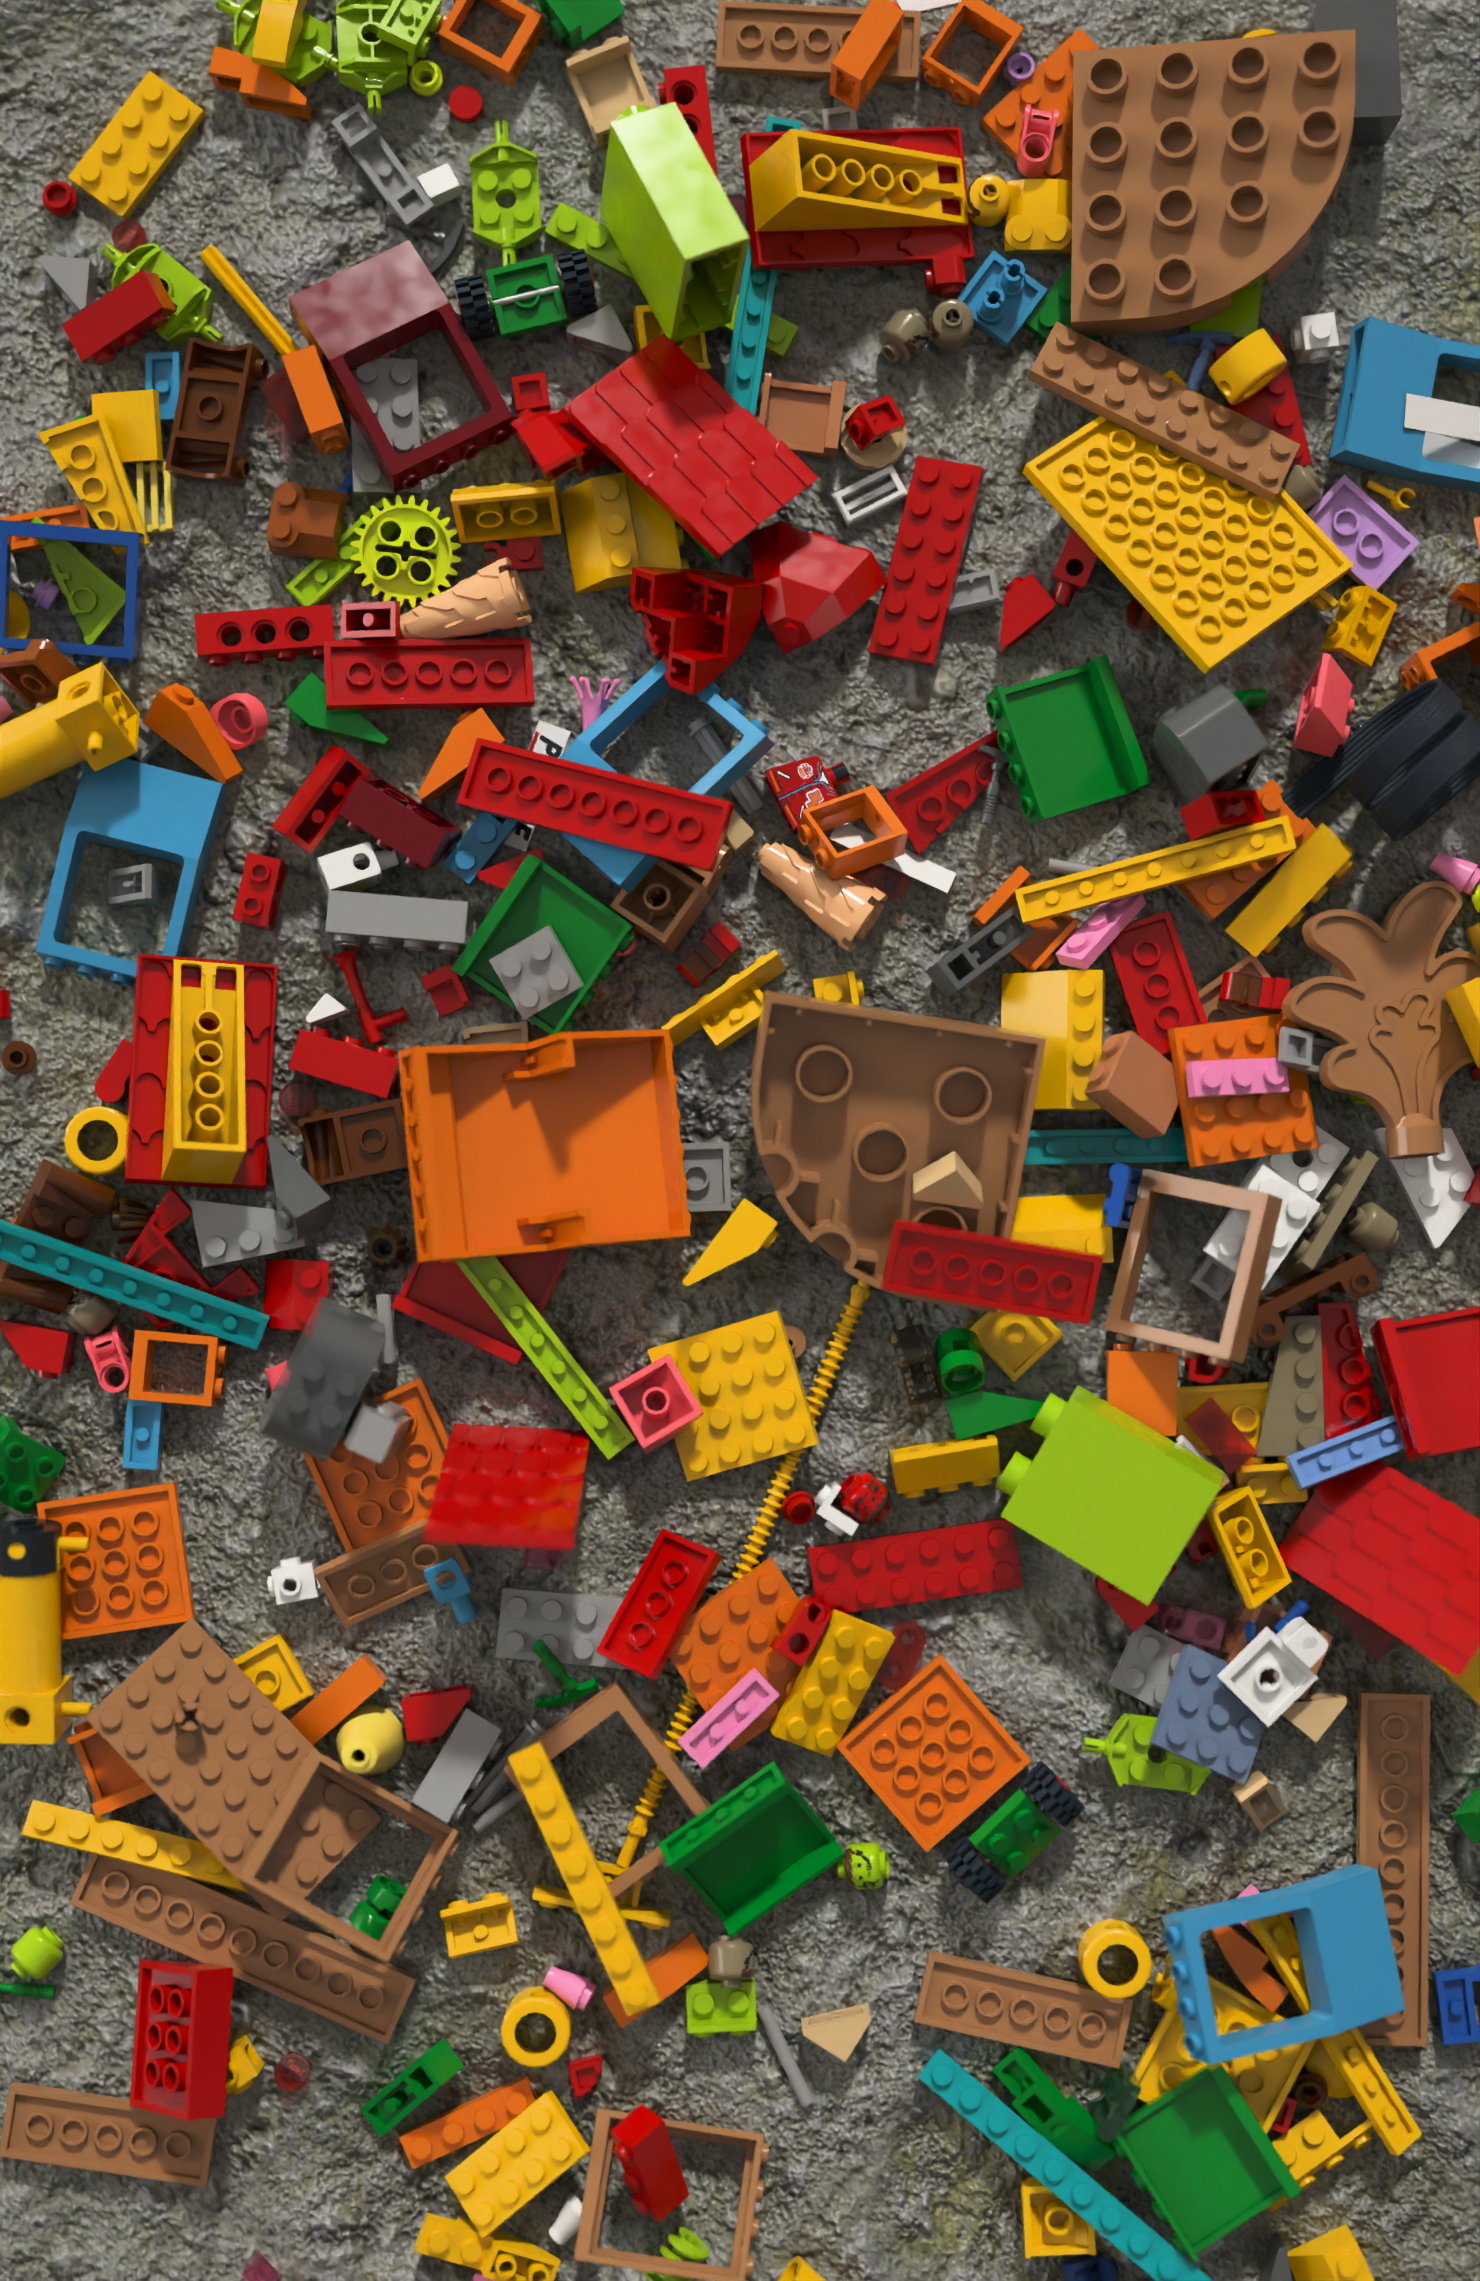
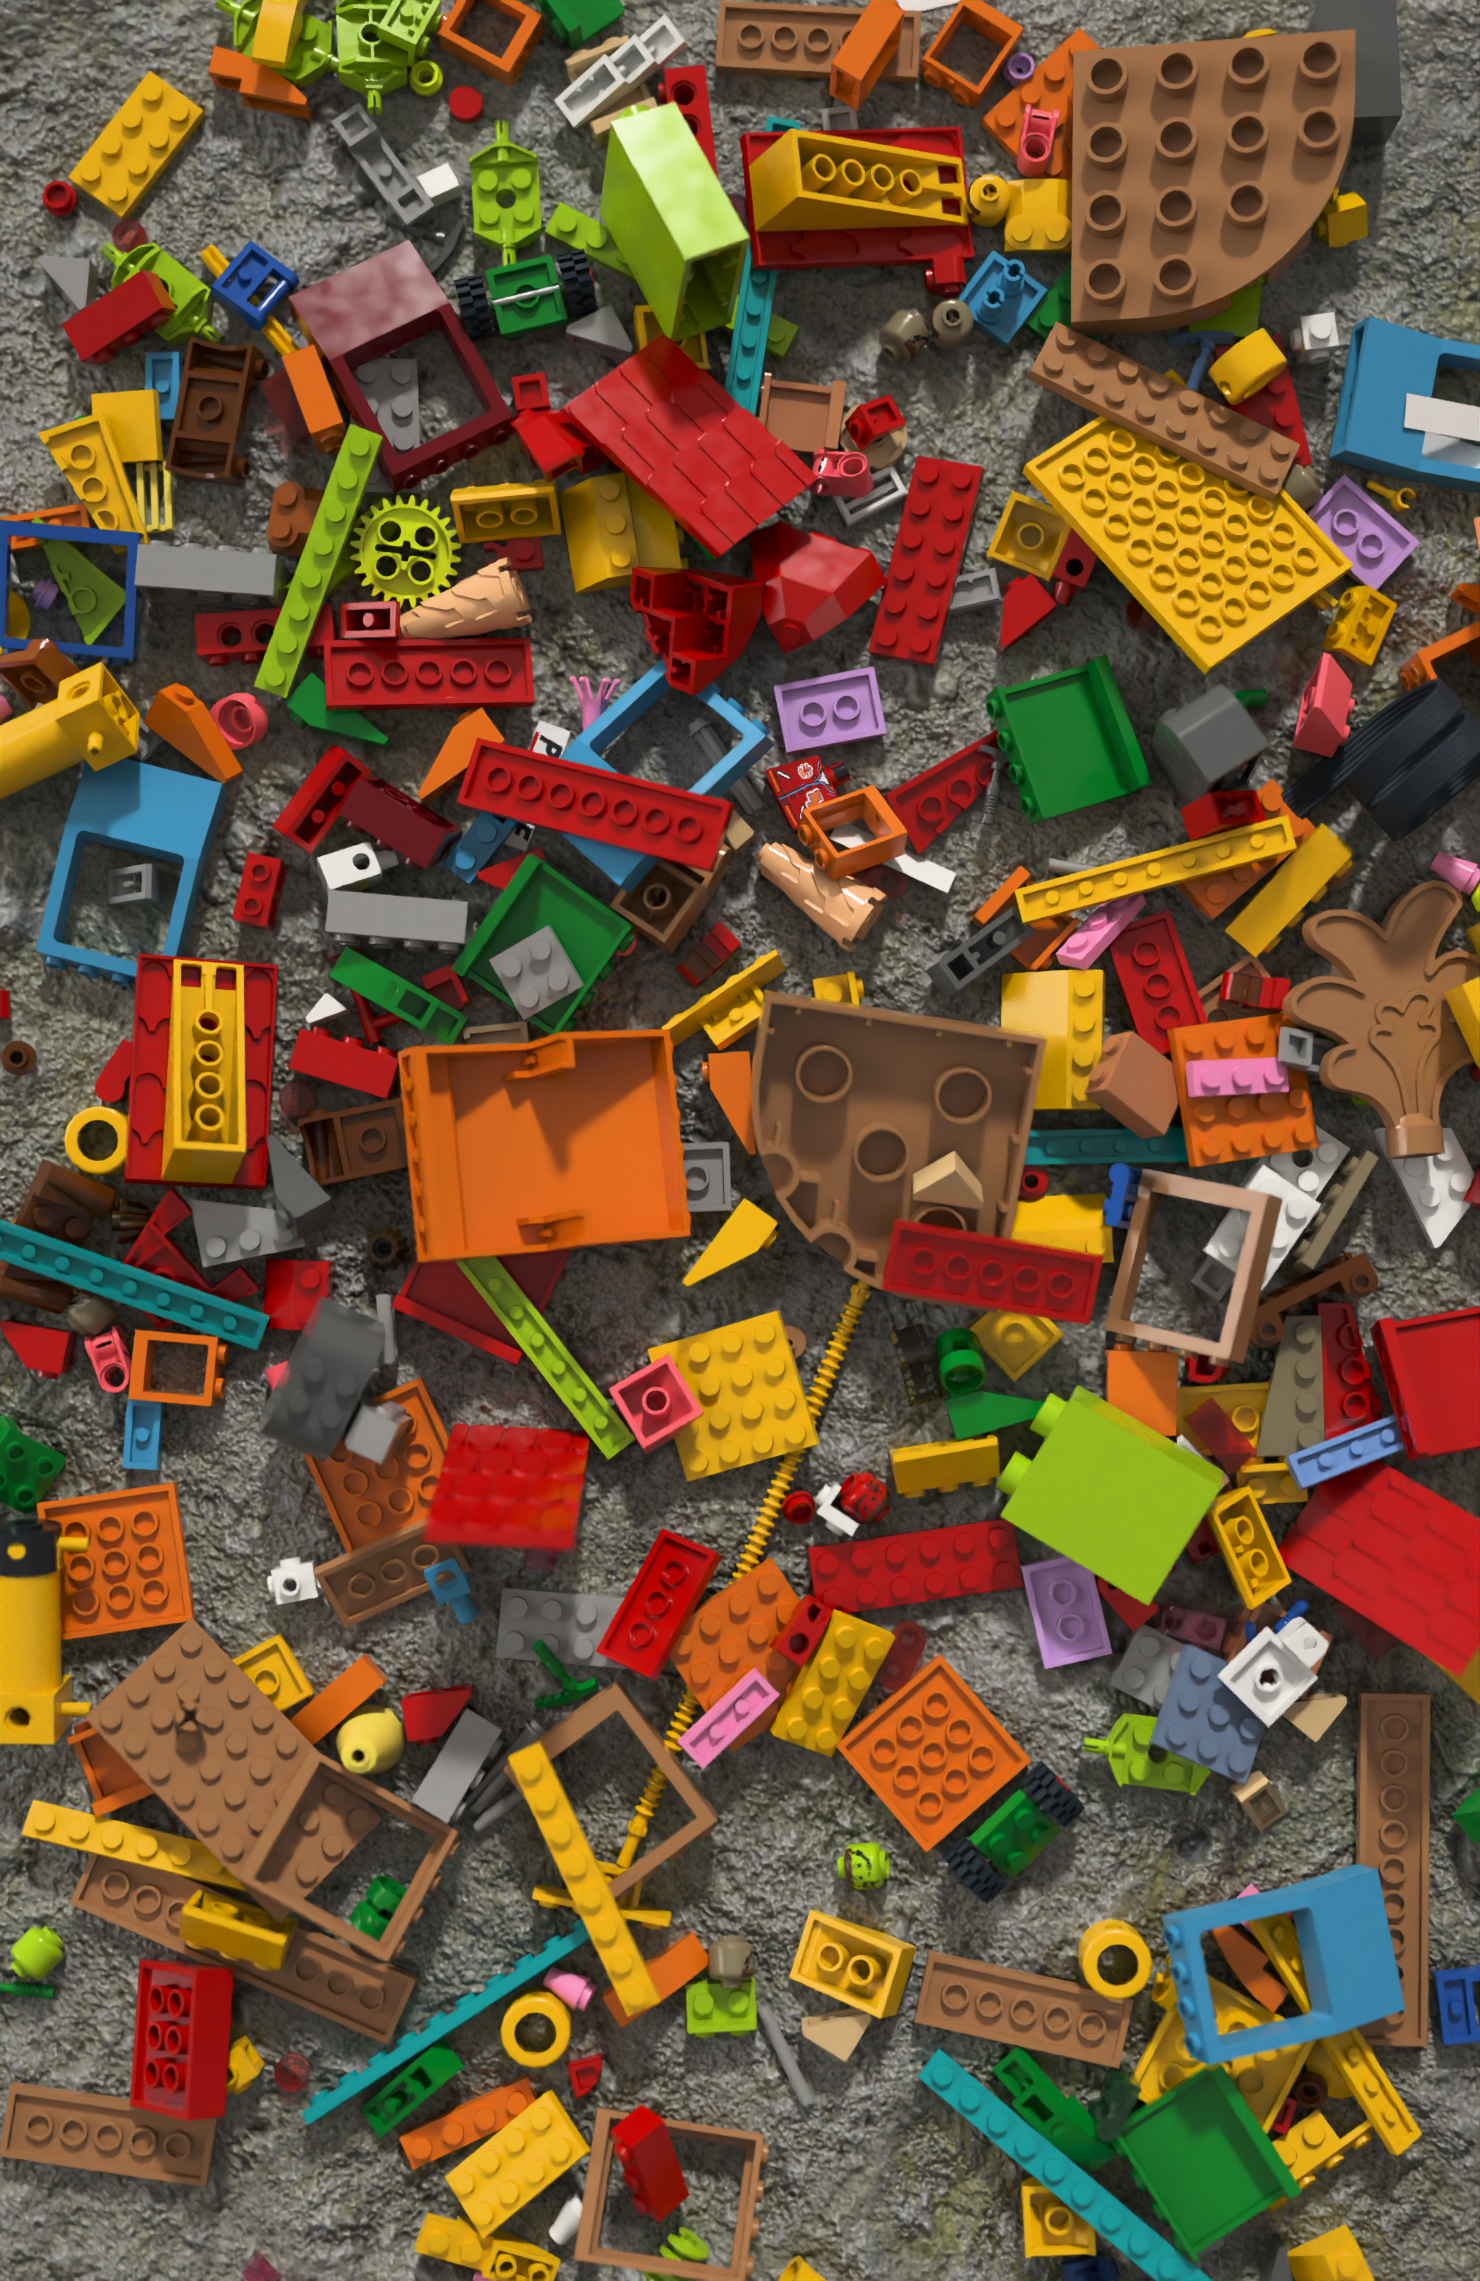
(210, 576): none -> light grey brick
(236, 1930): none -> yellow slope
(245, 278): none -> blue plate
(319, 561): none -> lime plate
(398, 996): none -> green slope
(443, 2025): none -> teal plate
(480, 1925): yellow bracket -> none
(621, 72): none -> white slope
(730, 1084): none -> orange slope
(752, 1849): green panel -> none
(829, 710): none -> lavender plate
(841, 473): none -> coral piece
(853, 1963): none -> yellow slope
(1029, 536): none -> yellow slope
(1042, 1182): none -> red plate
(1065, 1611): none -> lavender plate
(1342, 220): none -> yellow brick
(1372, 1227): dark tan head -> none

